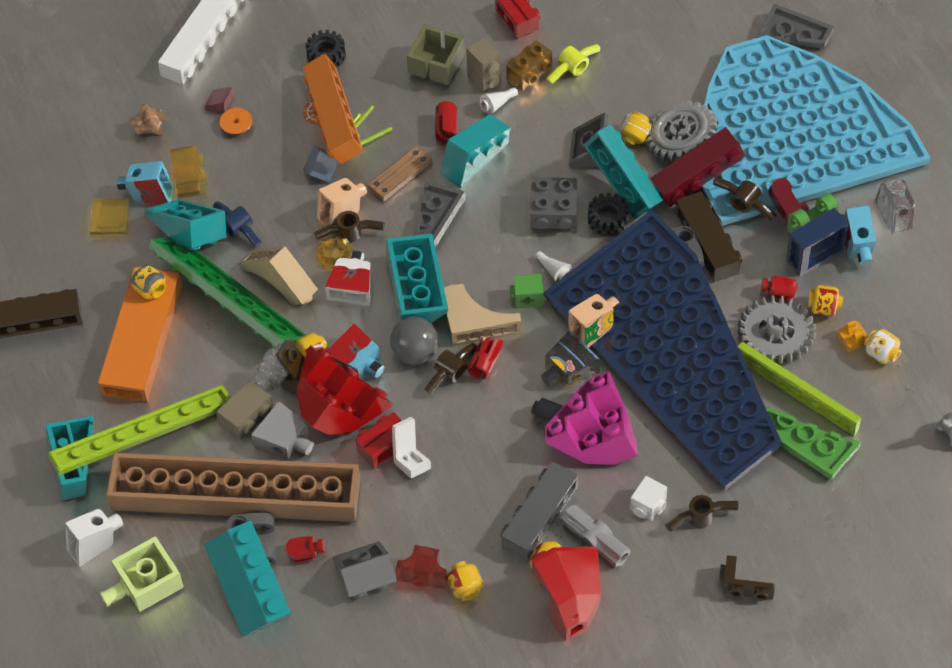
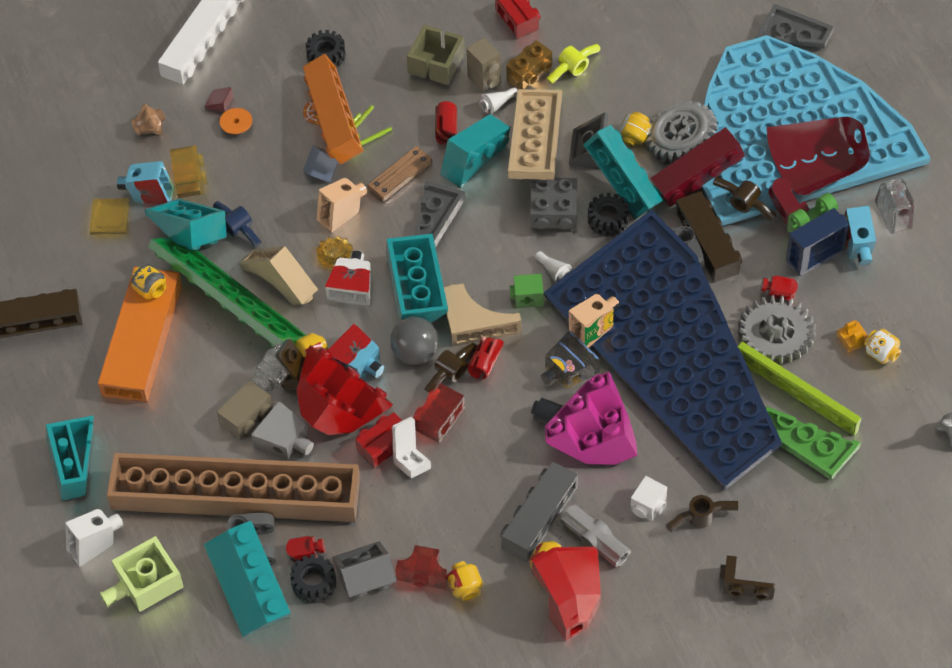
(138, 430): lime tile -> none
(317, 591): none -> black tyre
(349, 227): dark brown piece -> none
(439, 412): none -> clear red brick
(535, 134): none -> tan plate
(809, 138): none -> dark red piece
(825, 300): yellow head -> none

